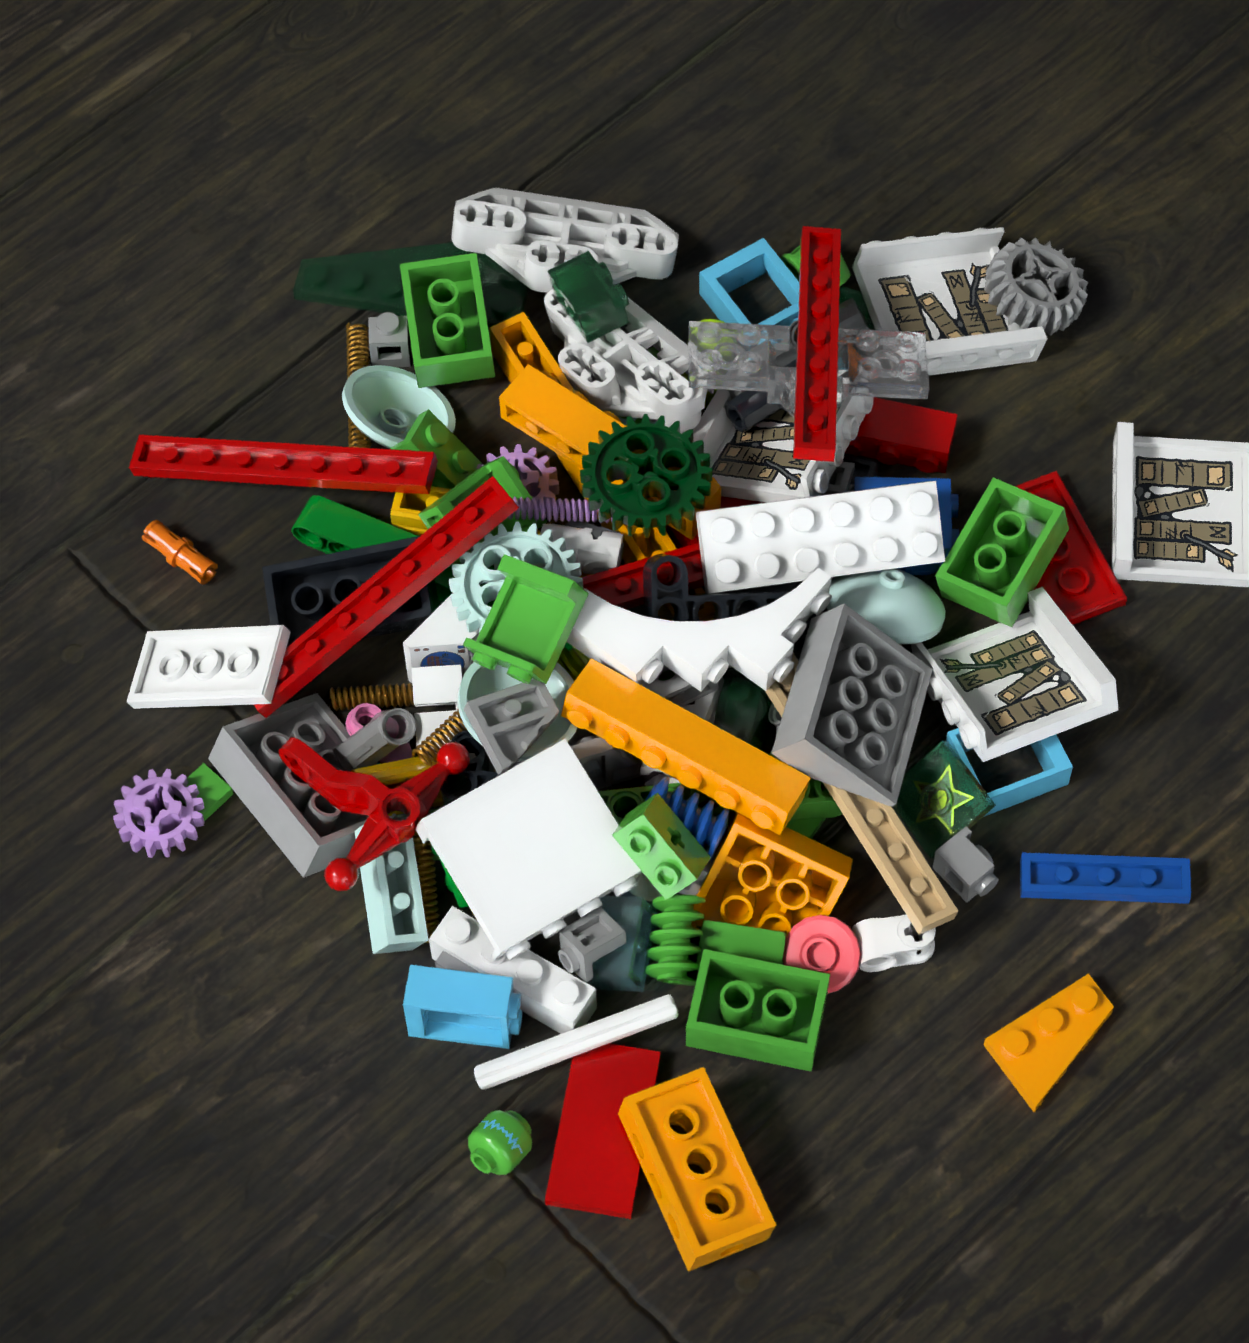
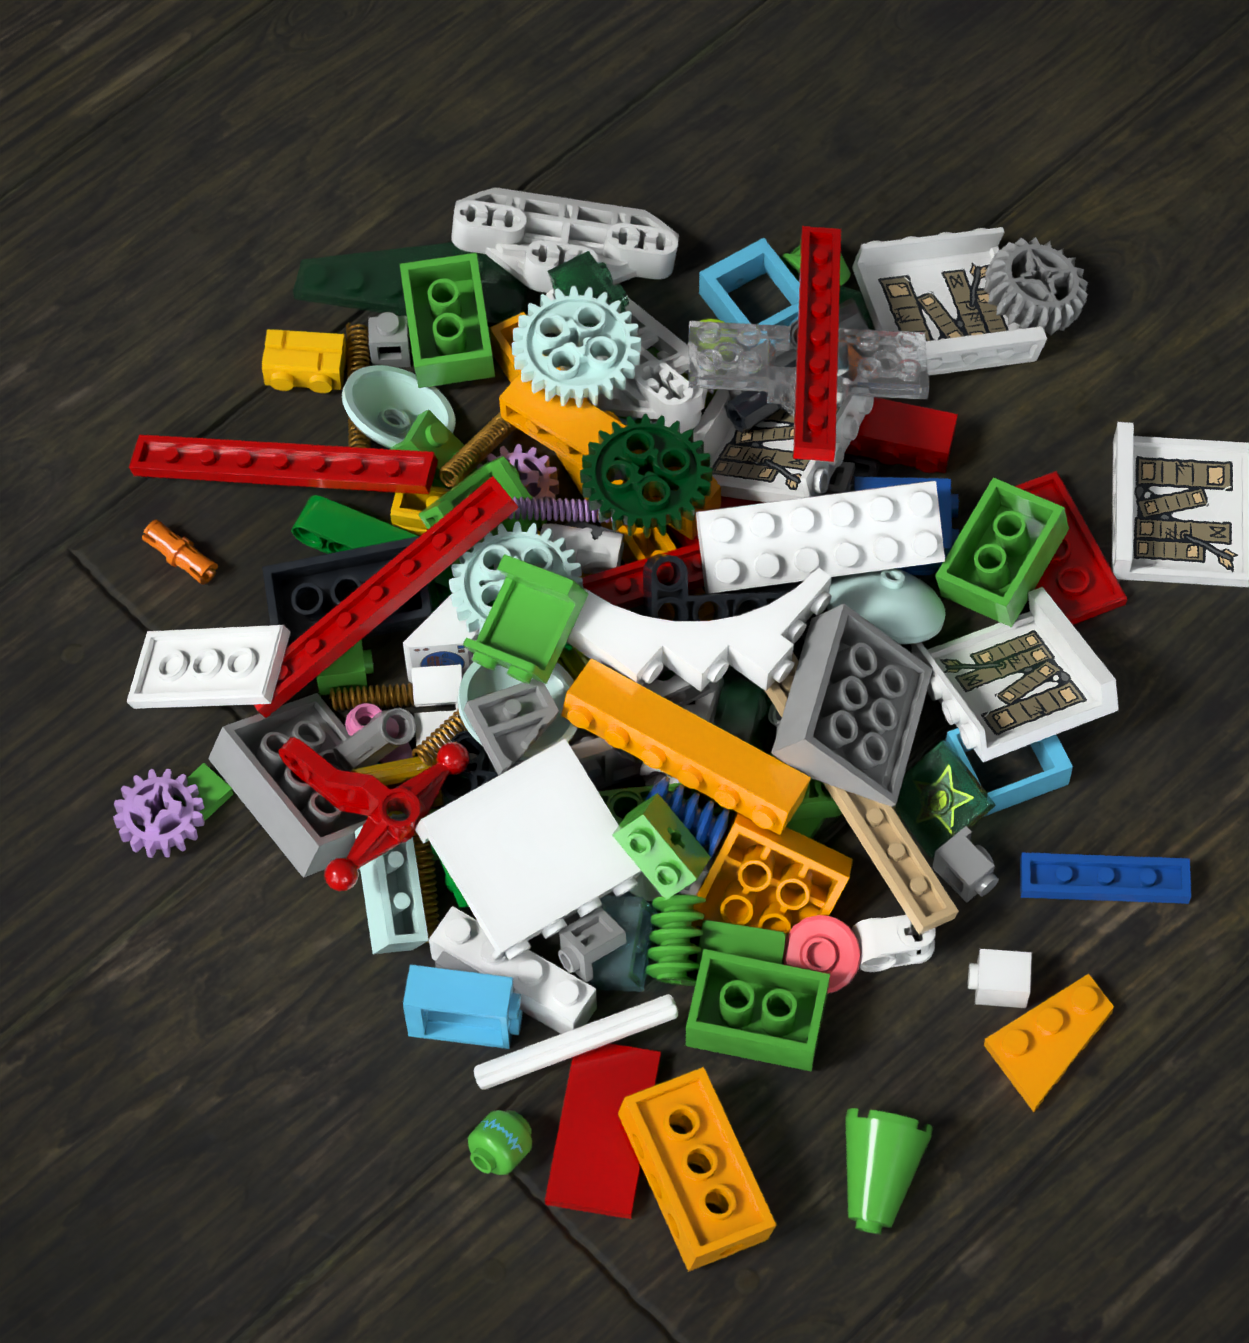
(304, 360): none -> yellow brick
(347, 671): none -> bright green brick
(465, 451): none -> pearl gold piece
(566, 318): none -> light aqua gear
(881, 1165): none -> bright green cone
(1001, 978): none -> white brick

